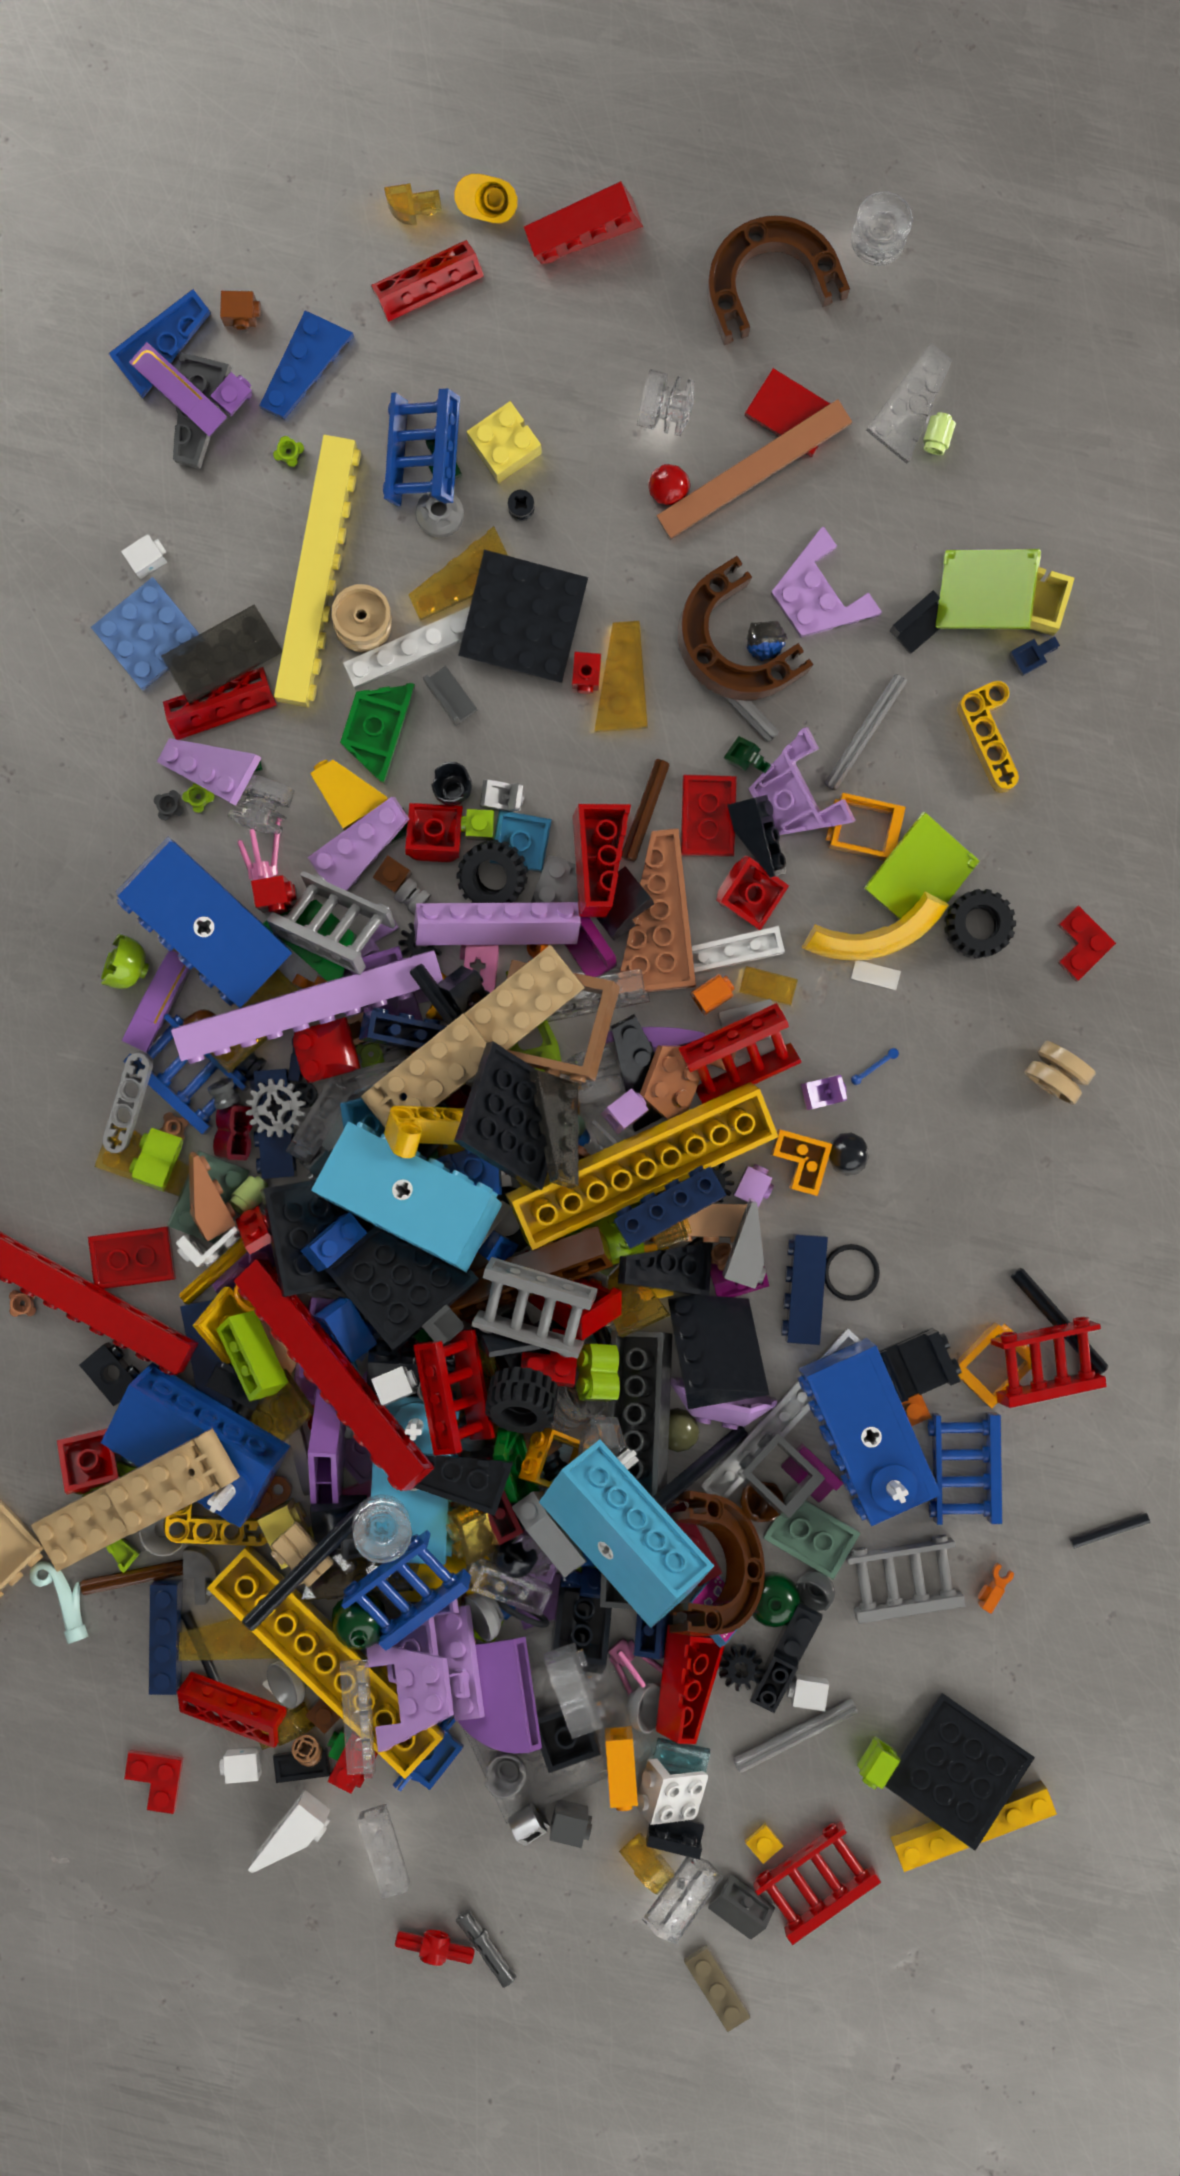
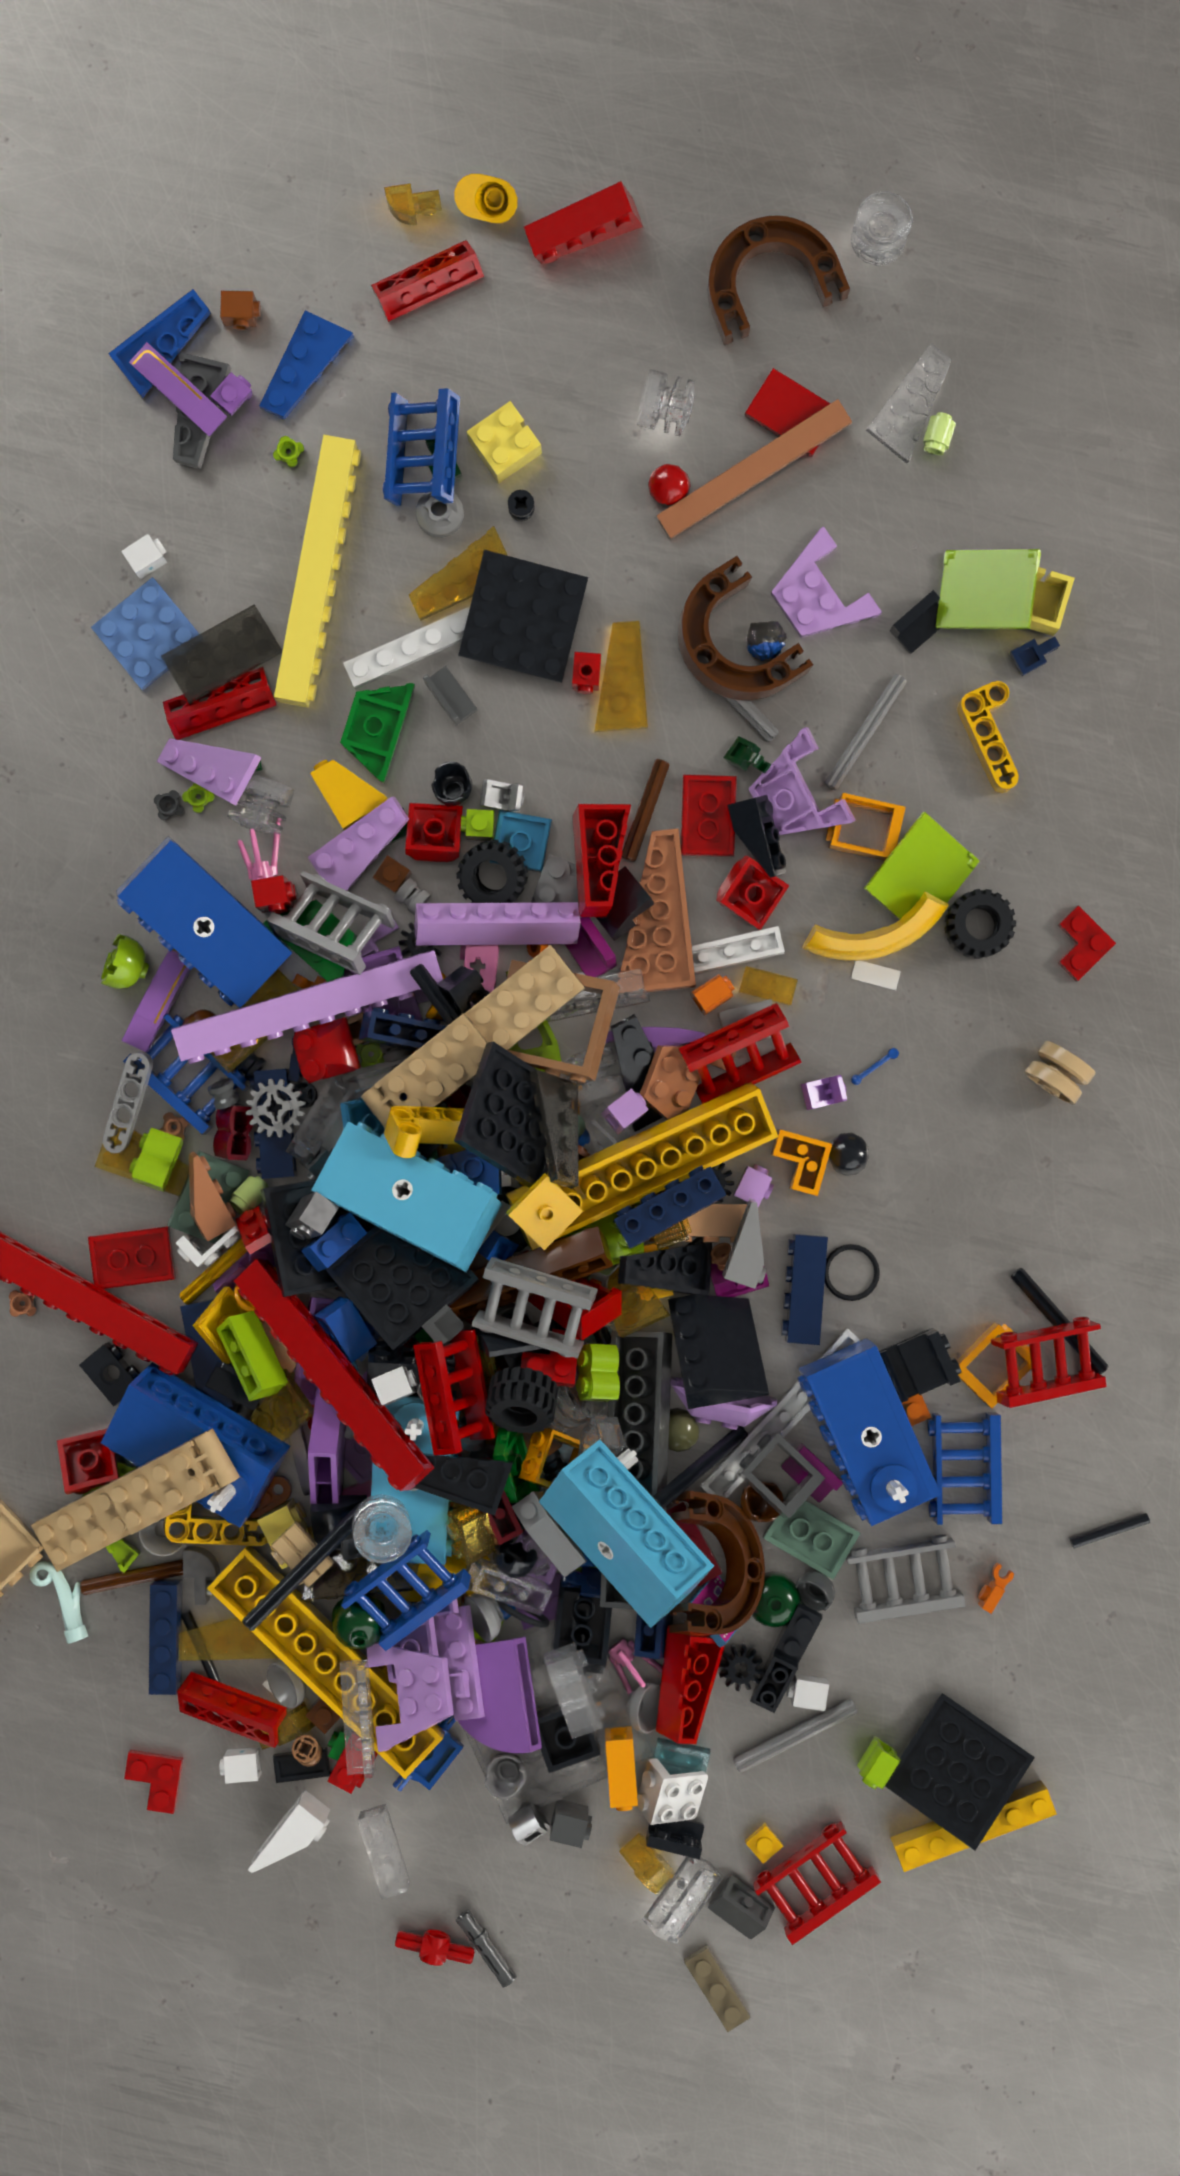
(311, 1216): none -> flat silver brick
(347, 620): tan wheel -> none
(544, 1211): none -> yellow plate

